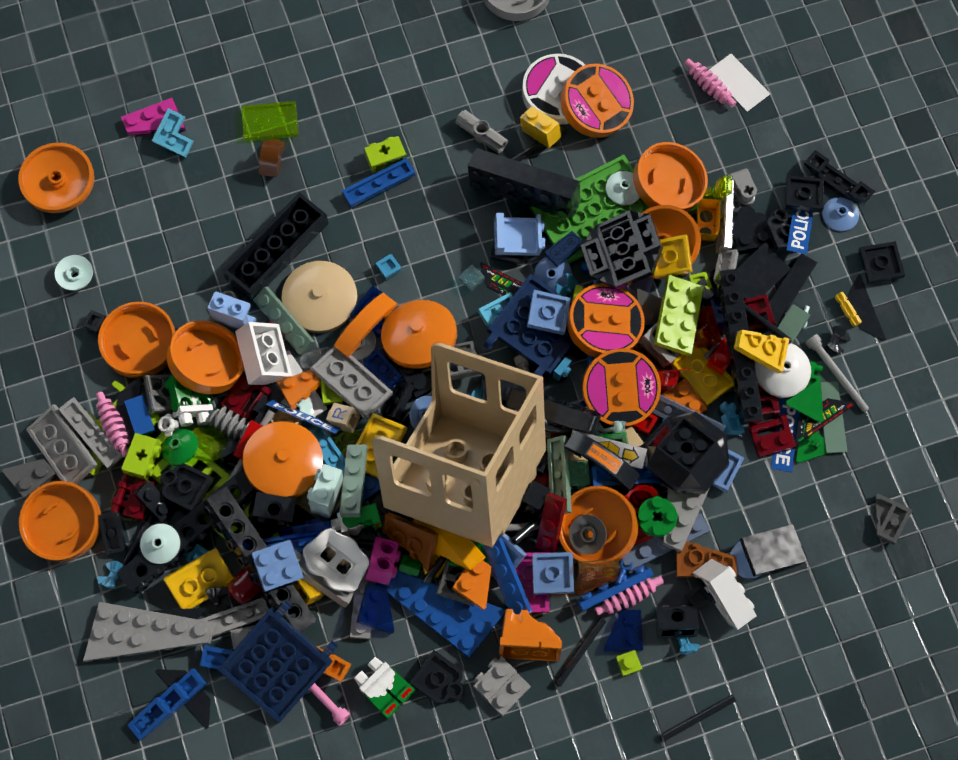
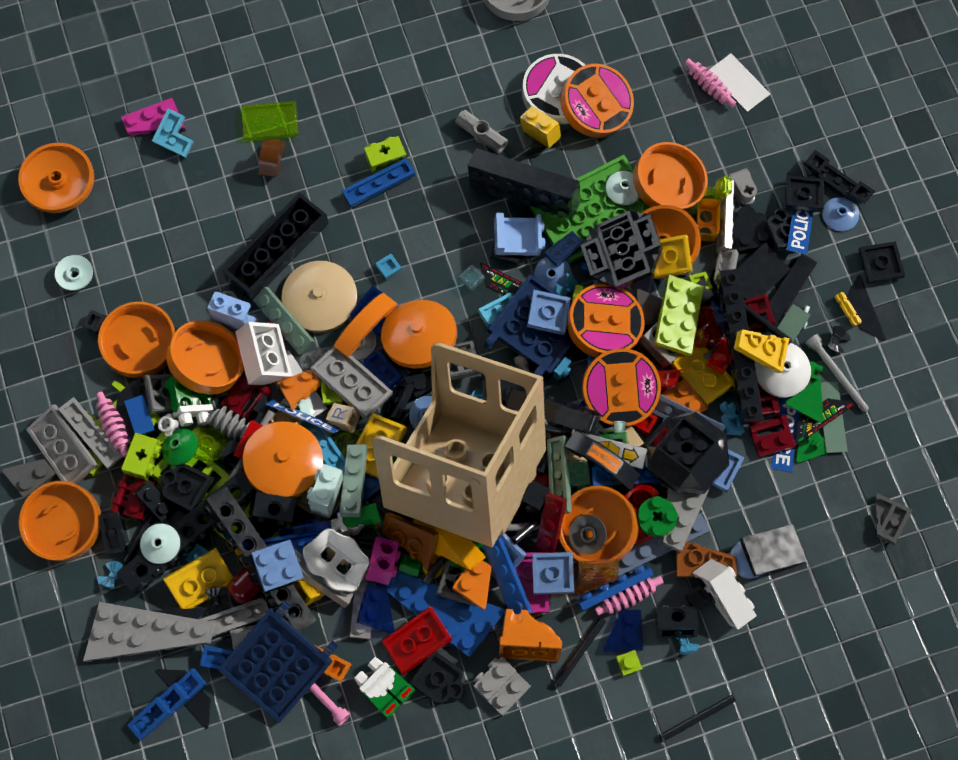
(417, 640): none -> red tile
(623, 570): blue hand -> none

